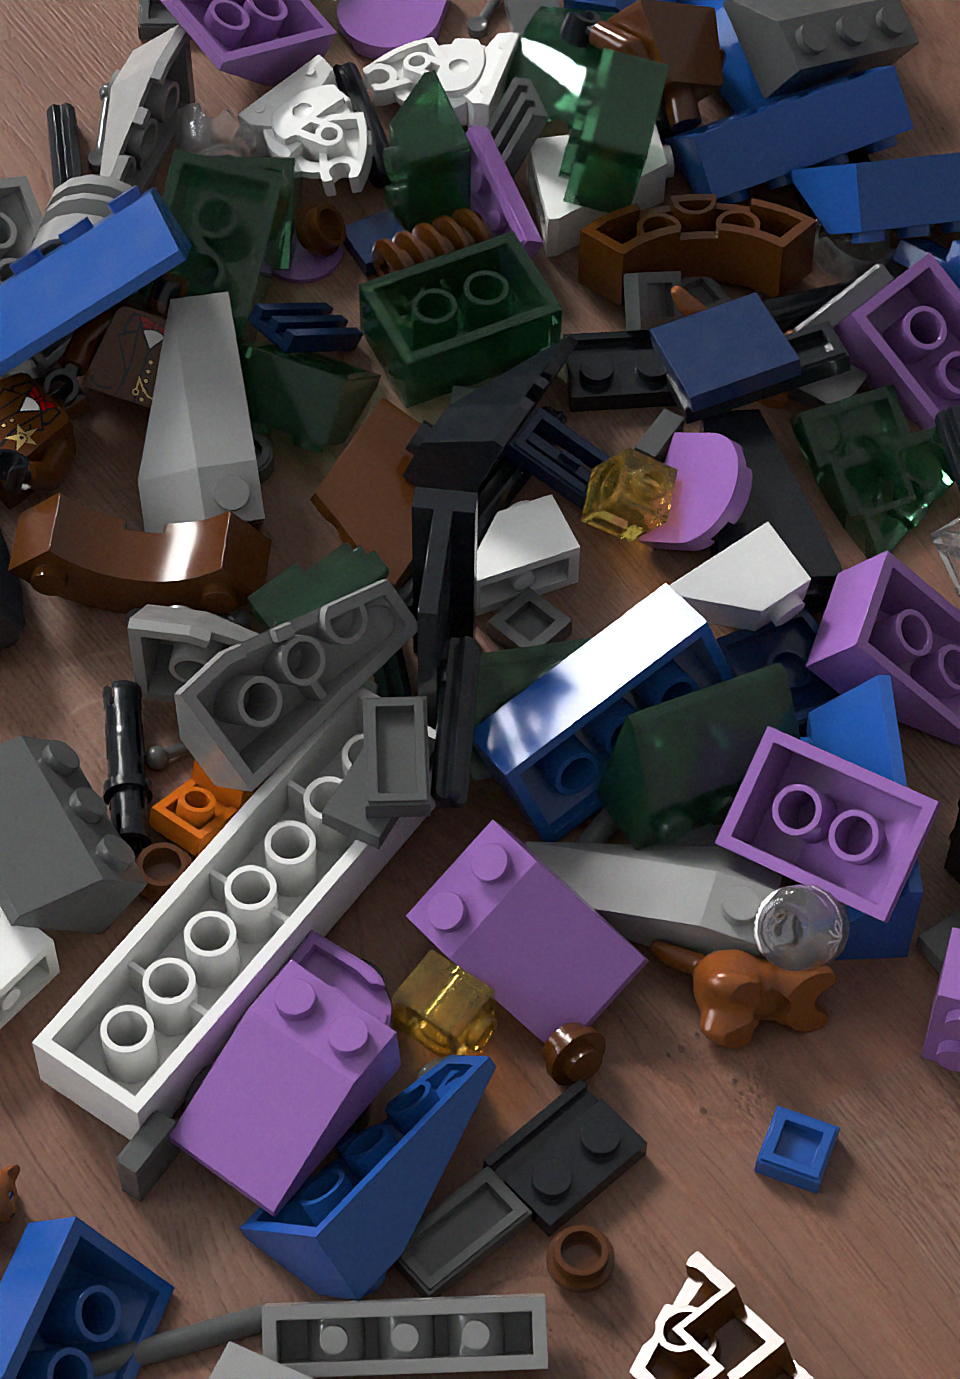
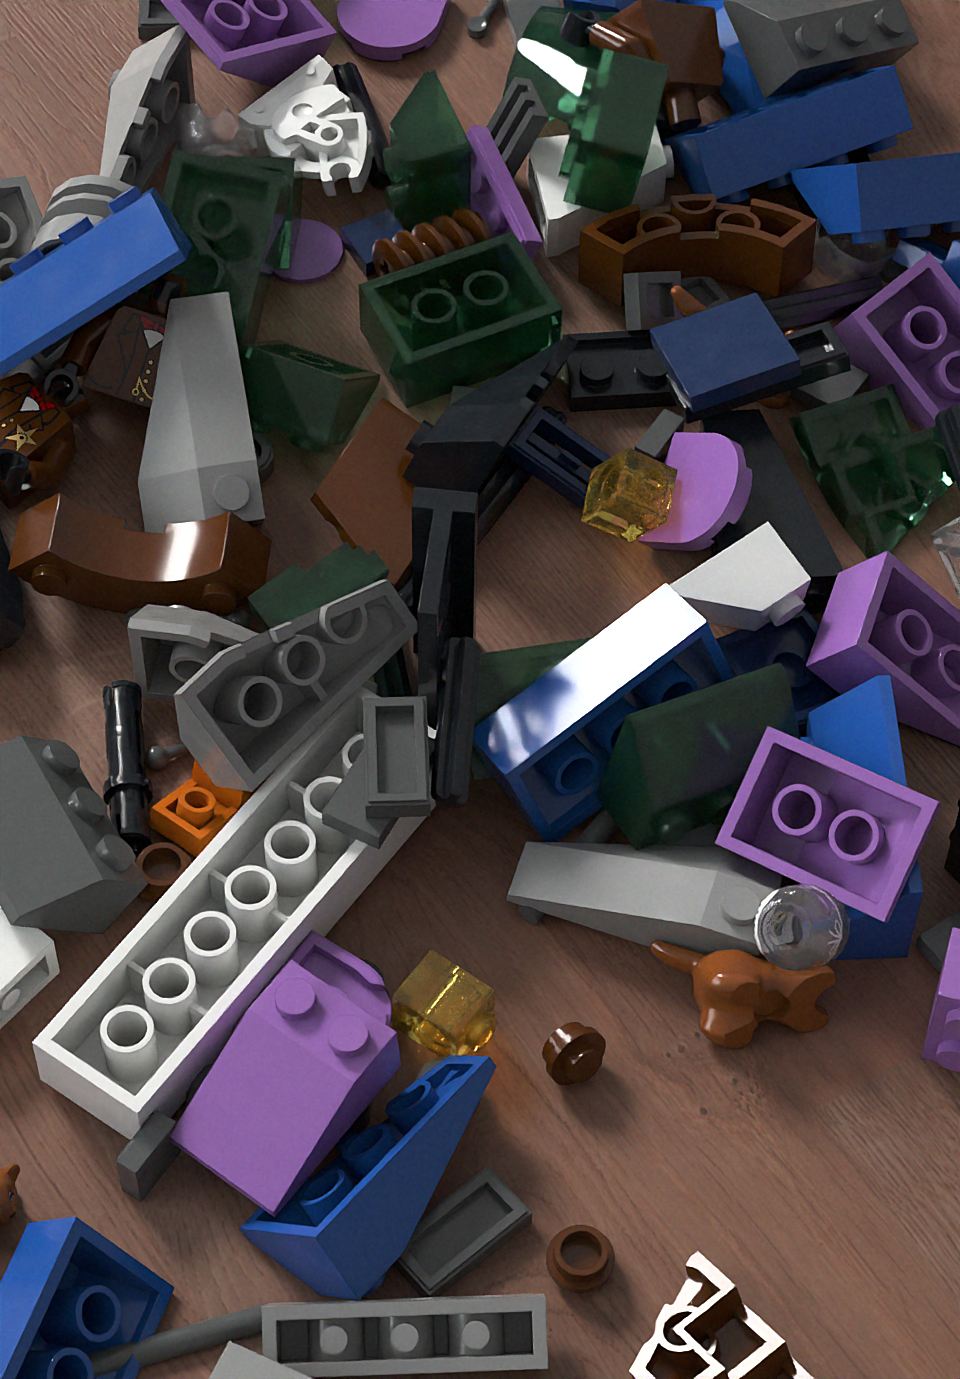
(63, 143): black axle -> none
(95, 156): dark grey hinge -> none
(306, 327): dark blue tile -> none
(320, 229): reddish brown plate -> none
(467, 70): white piece -> none
(525, 548): white slope -> none
(526, 934): medium lavender slope -> none
(528, 622): dark grey tile -> none
(566, 1156): black plate -> none
(797, 1149): blue tile -> none
(850, 298): dark grey tile -> none

